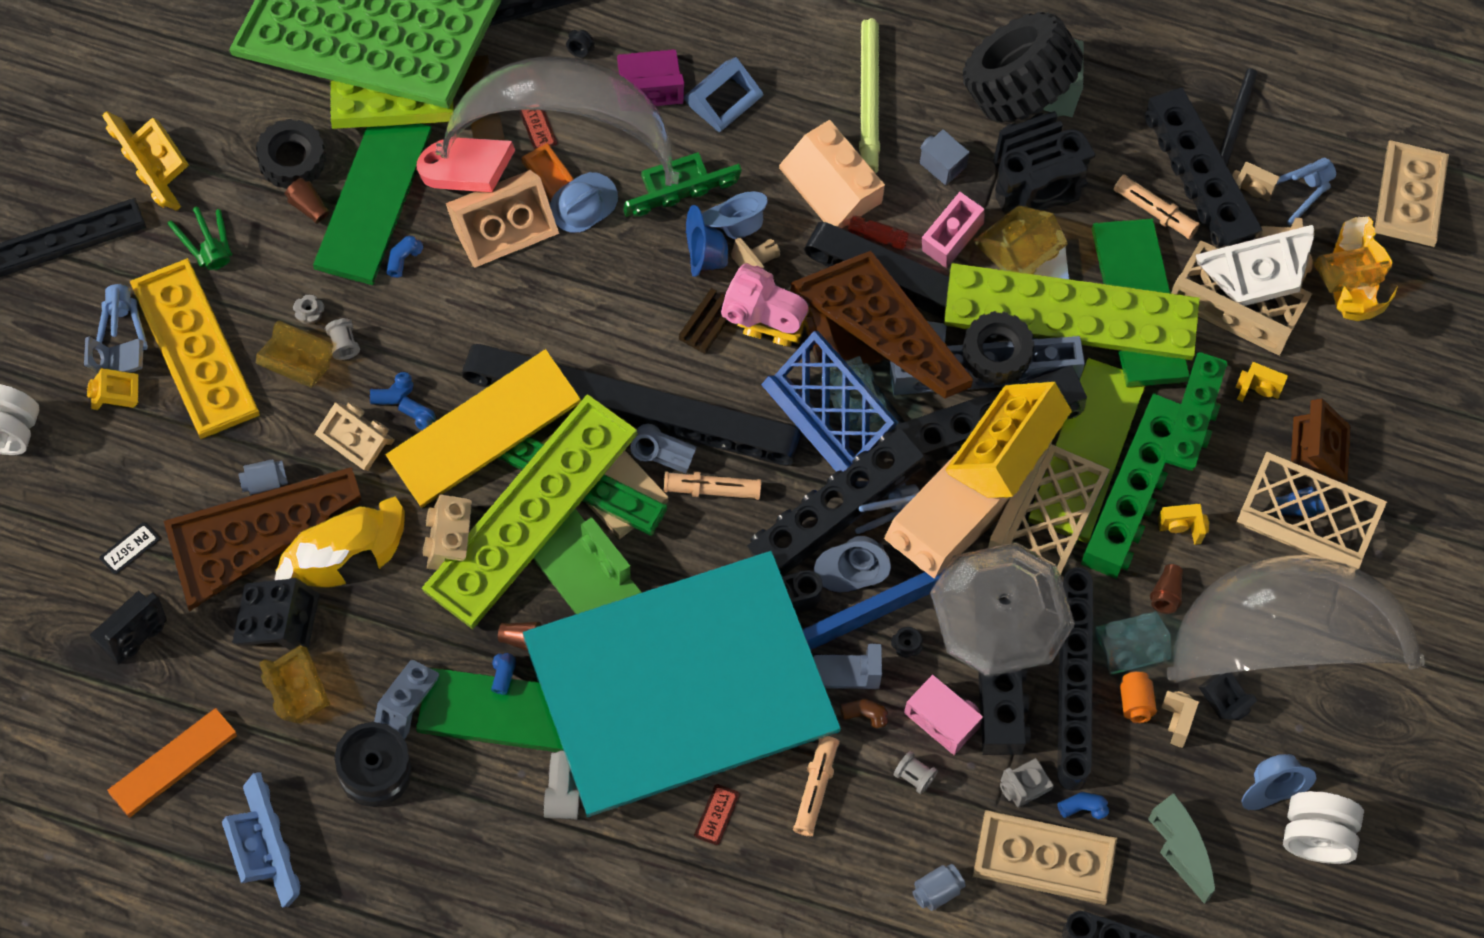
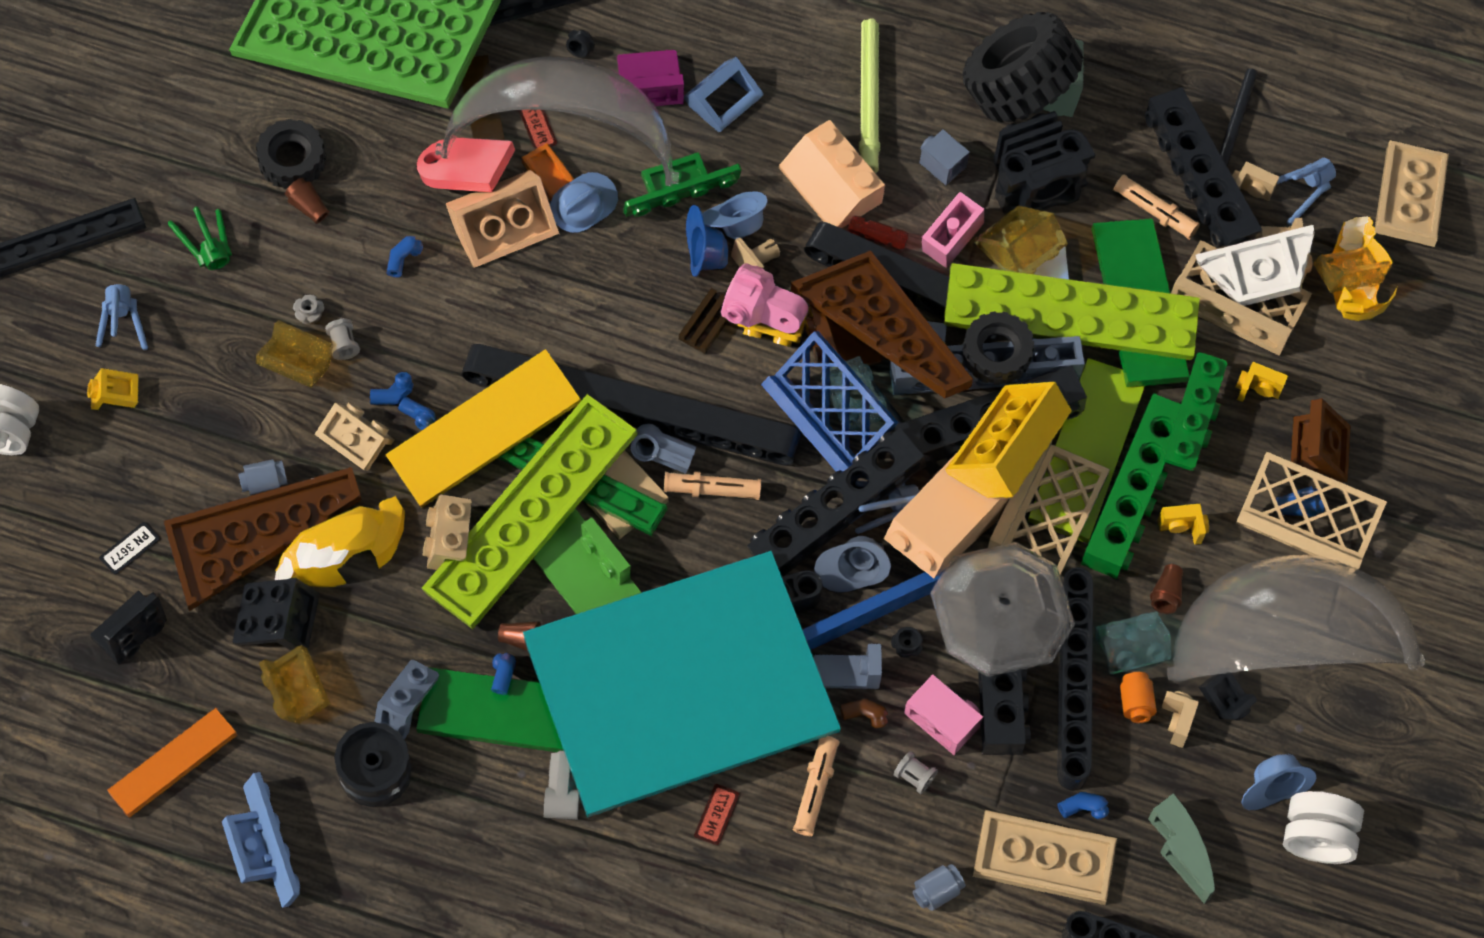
(122, 357): sand blue bracket -> none
(153, 155): yellow bracket -> none
(194, 348): yellow tile -> none
(364, 107): lime plate -> none
(371, 201): green tile -> none
(1025, 783): light grey bracket -> none

